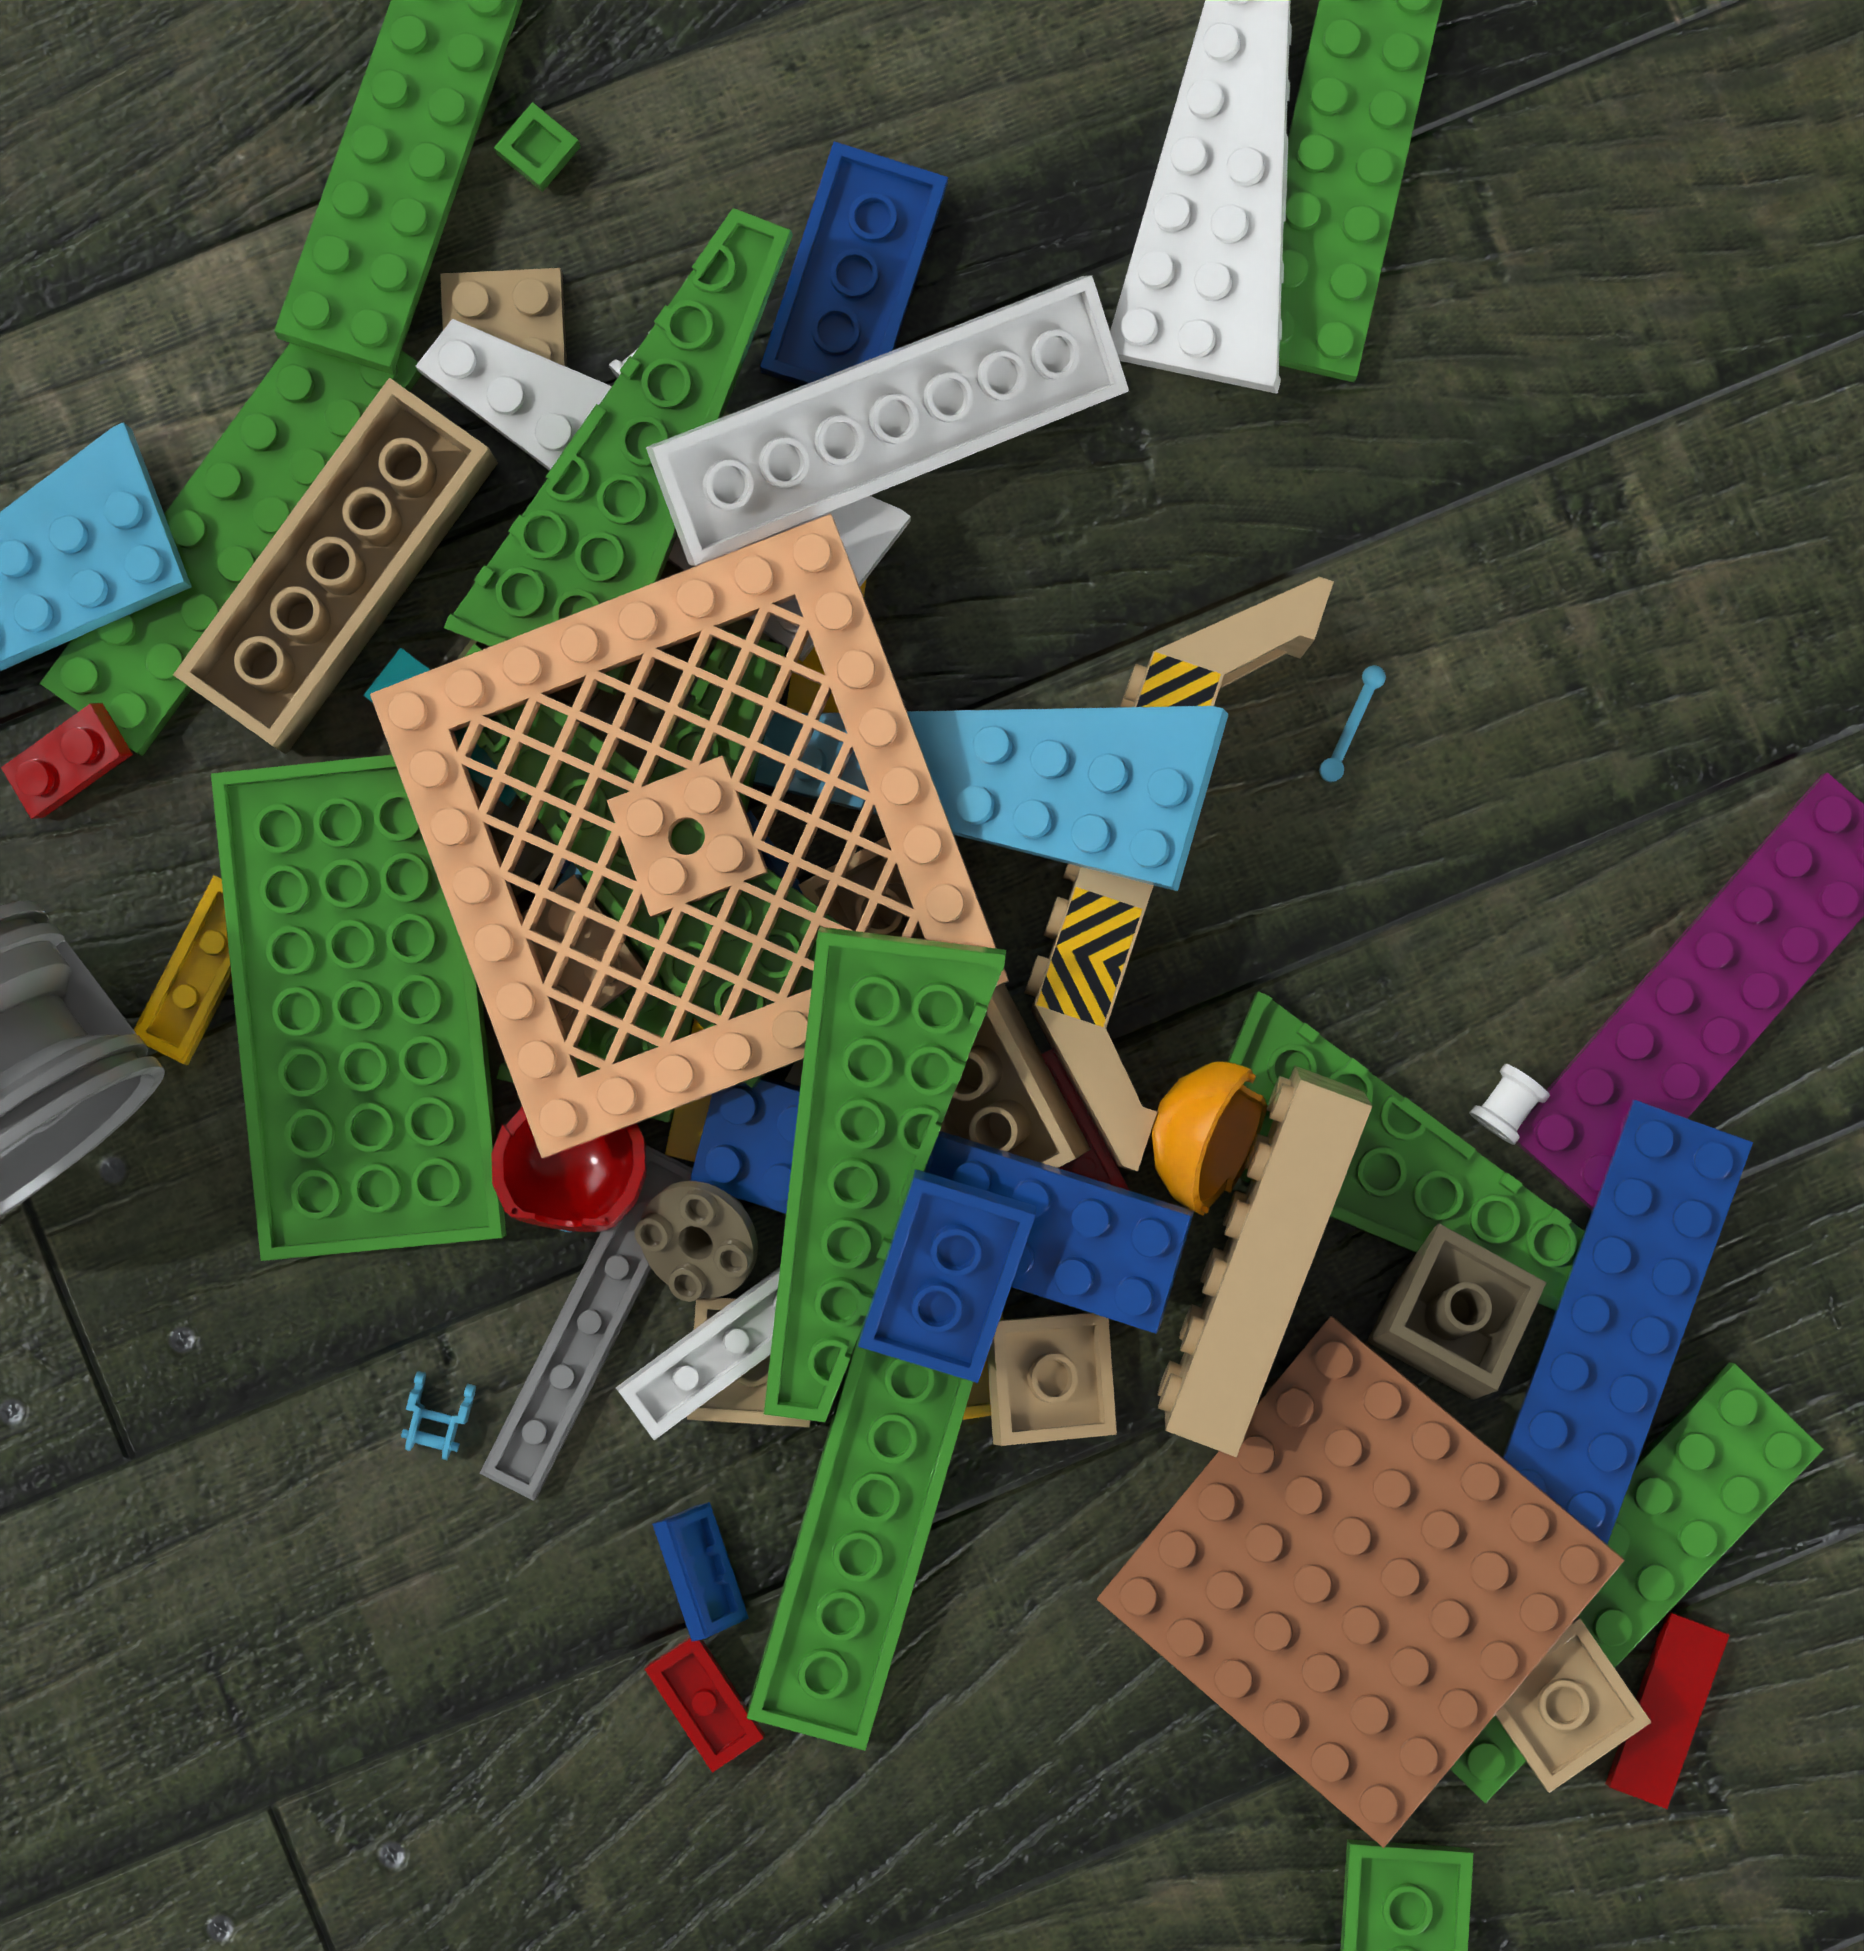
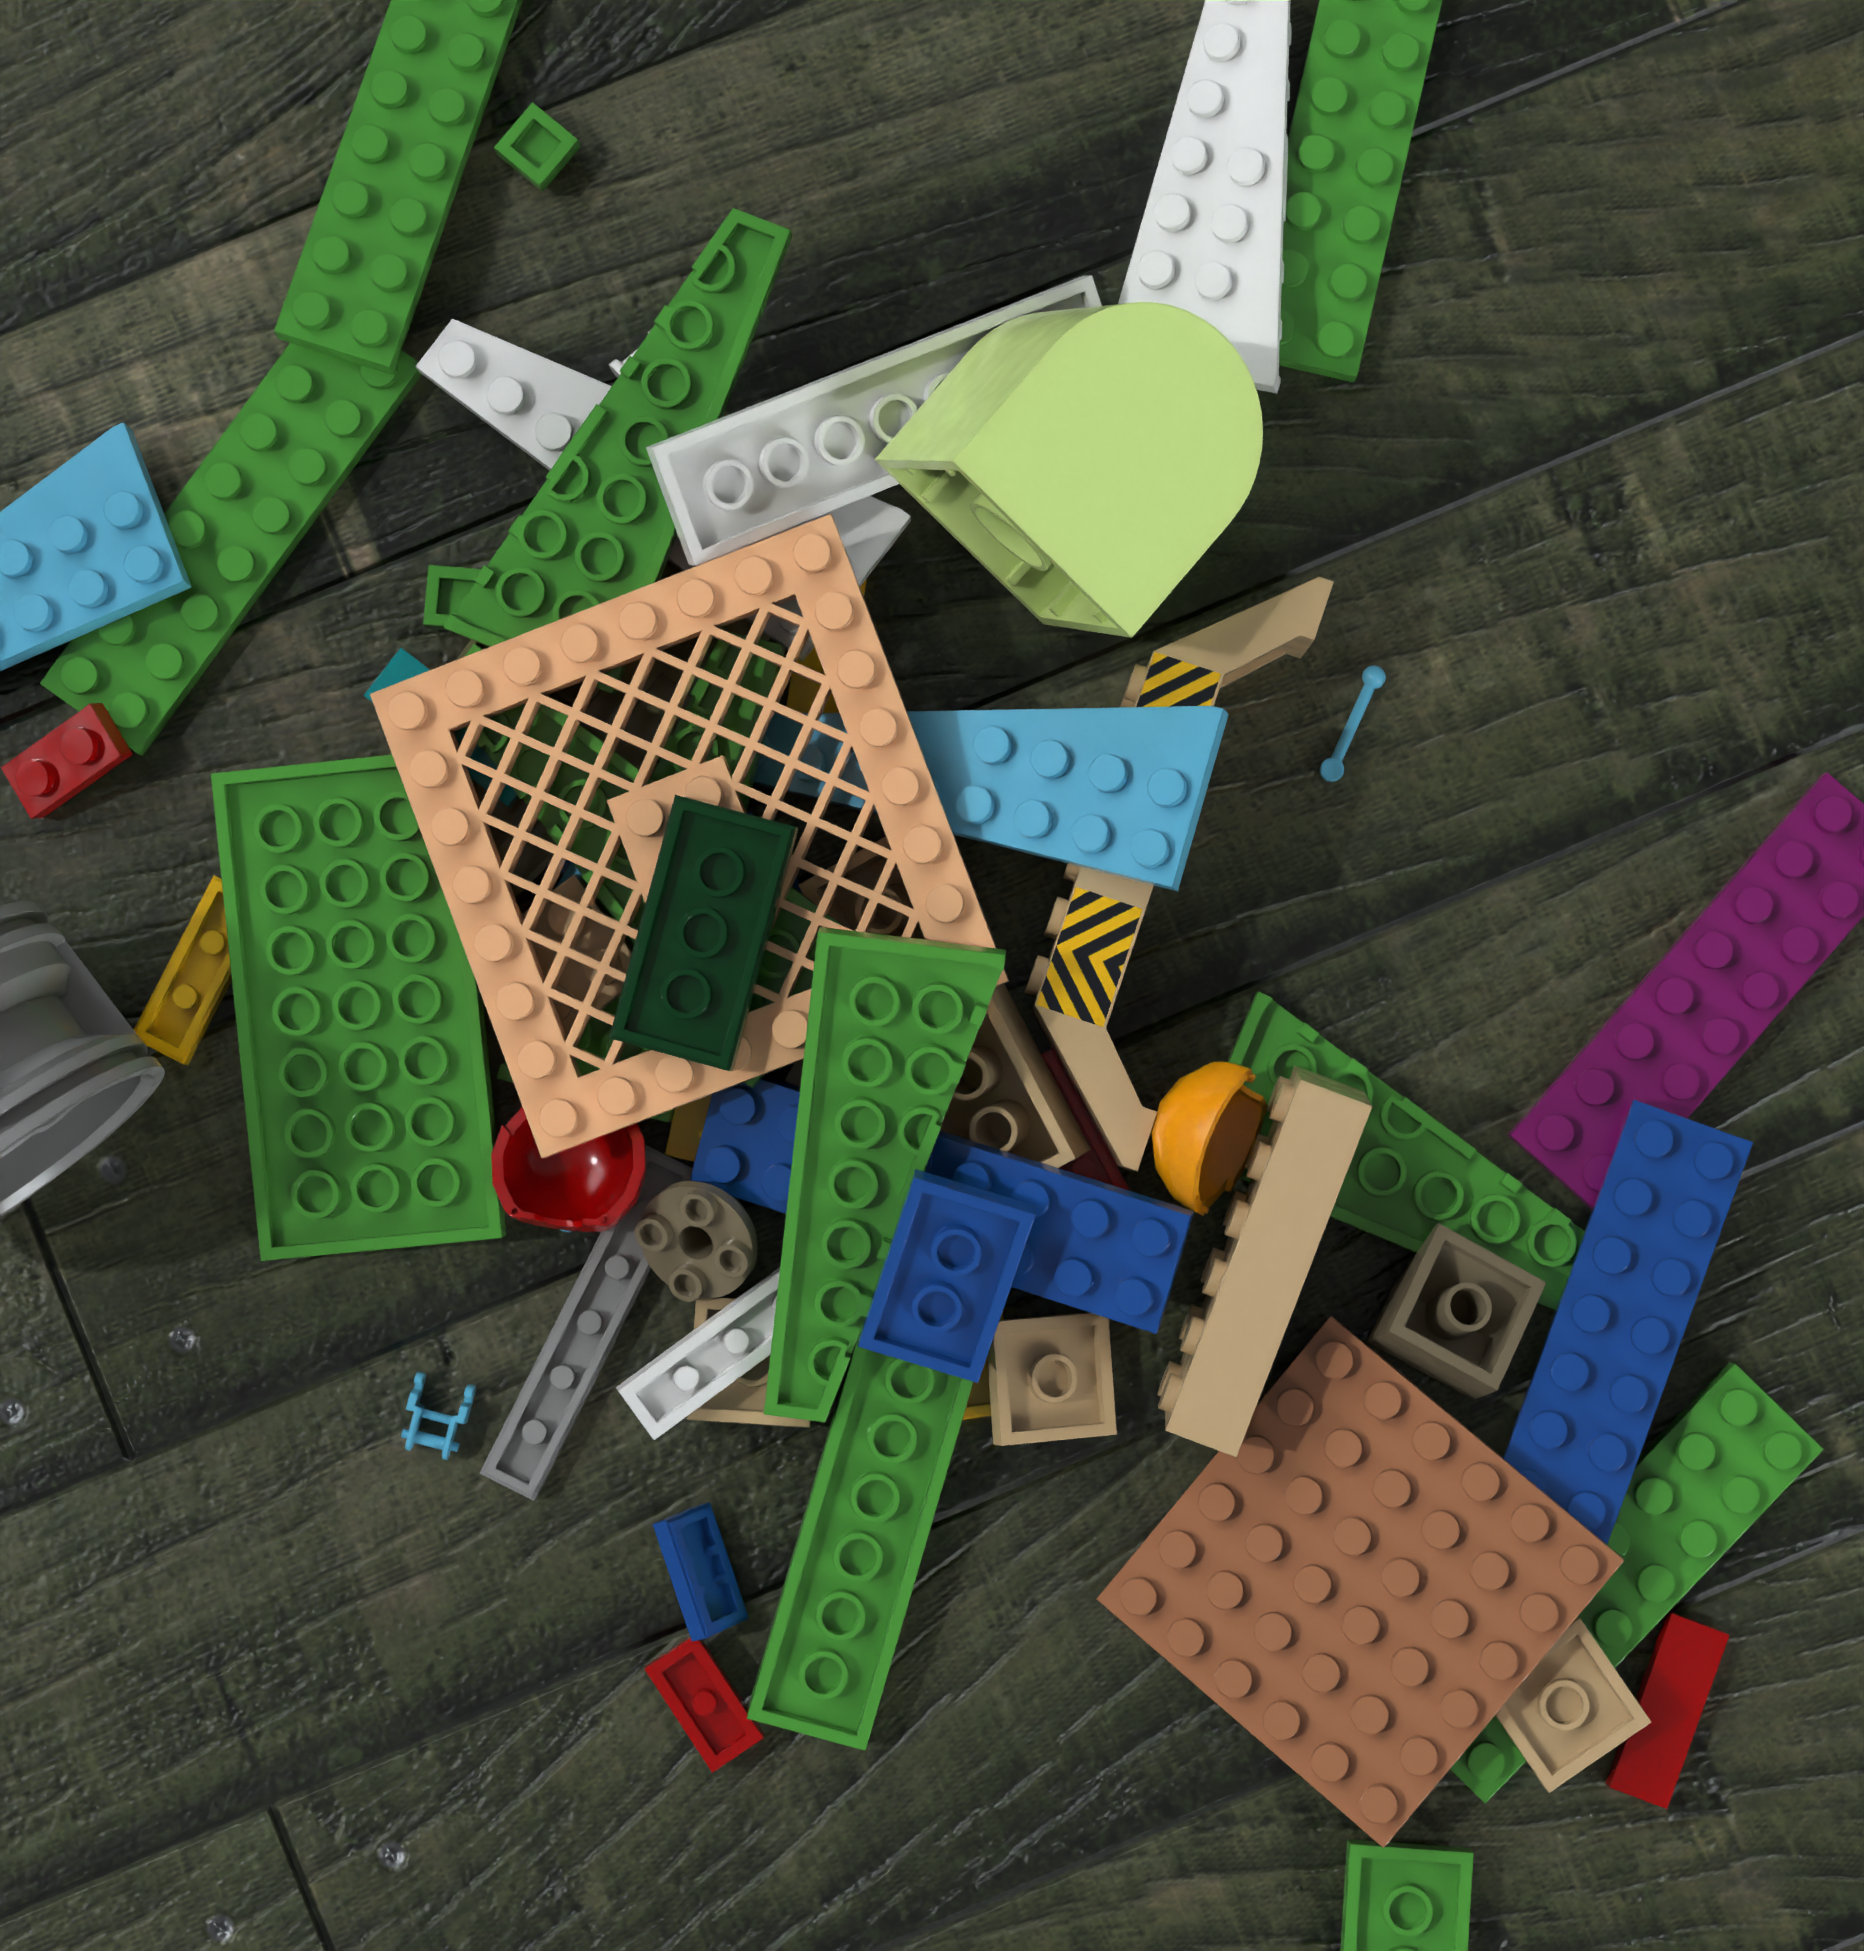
(337, 566): tan brick -> none
(445, 592): none -> bright green plate
(511, 305): tan plate -> none
(703, 933): none -> dark green tile
(854, 265): blue plate -> none
(1087, 456): none -> yellowish green brick
(1509, 1103): white bush -> none

